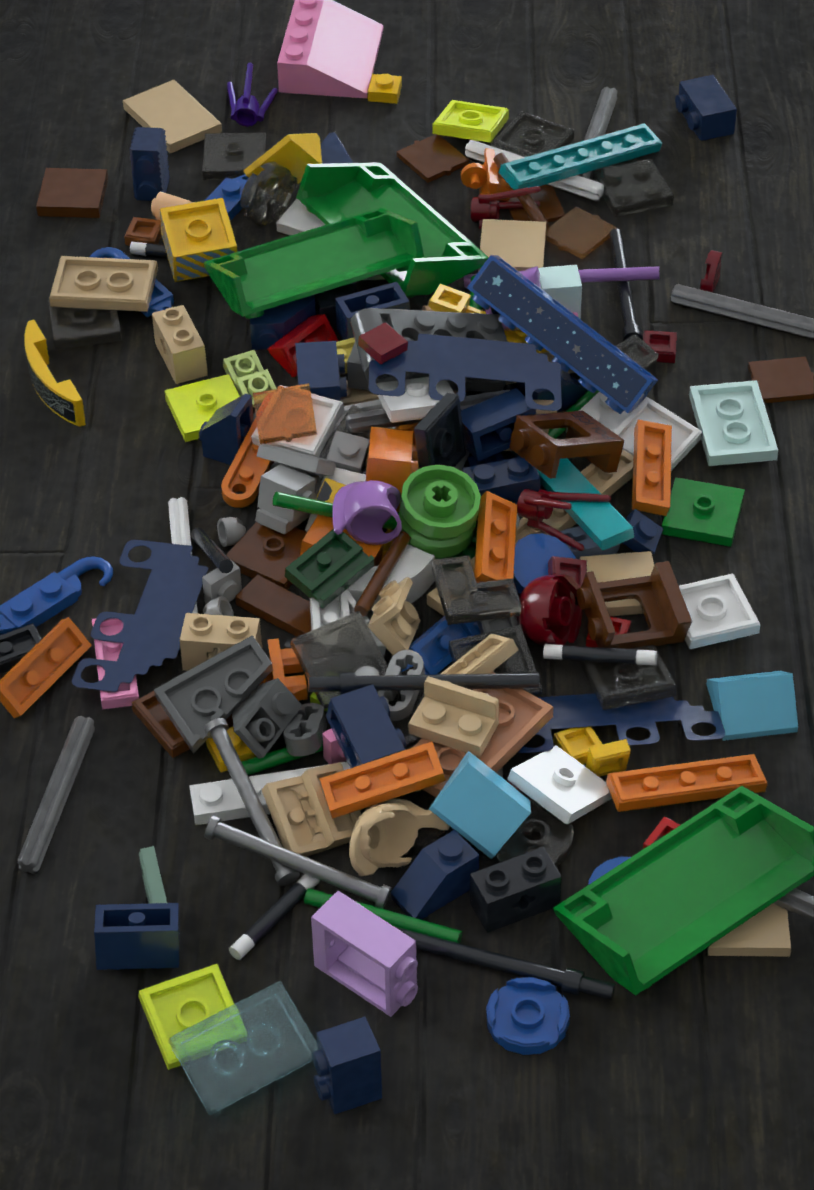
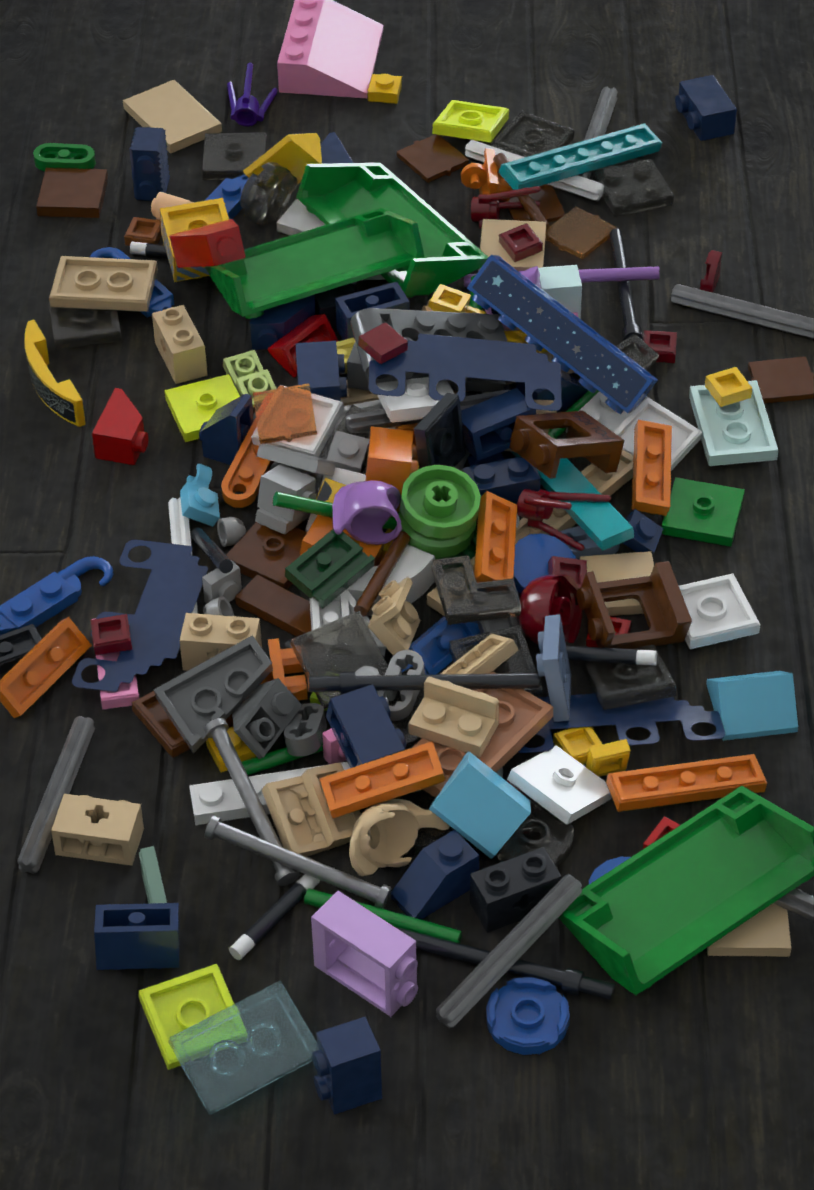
(64, 156): none -> green plate
(97, 829): none -> tan brick
(111, 634): none -> dark red tile
(119, 431): none -> red slope
(199, 501): none -> medium azure plate
(208, 245): none -> red slope
(508, 951): none -> flat silver axle
(520, 242): none -> dark red tile
(555, 666): none -> sand blue plate
(728, 386): none -> yellow plate

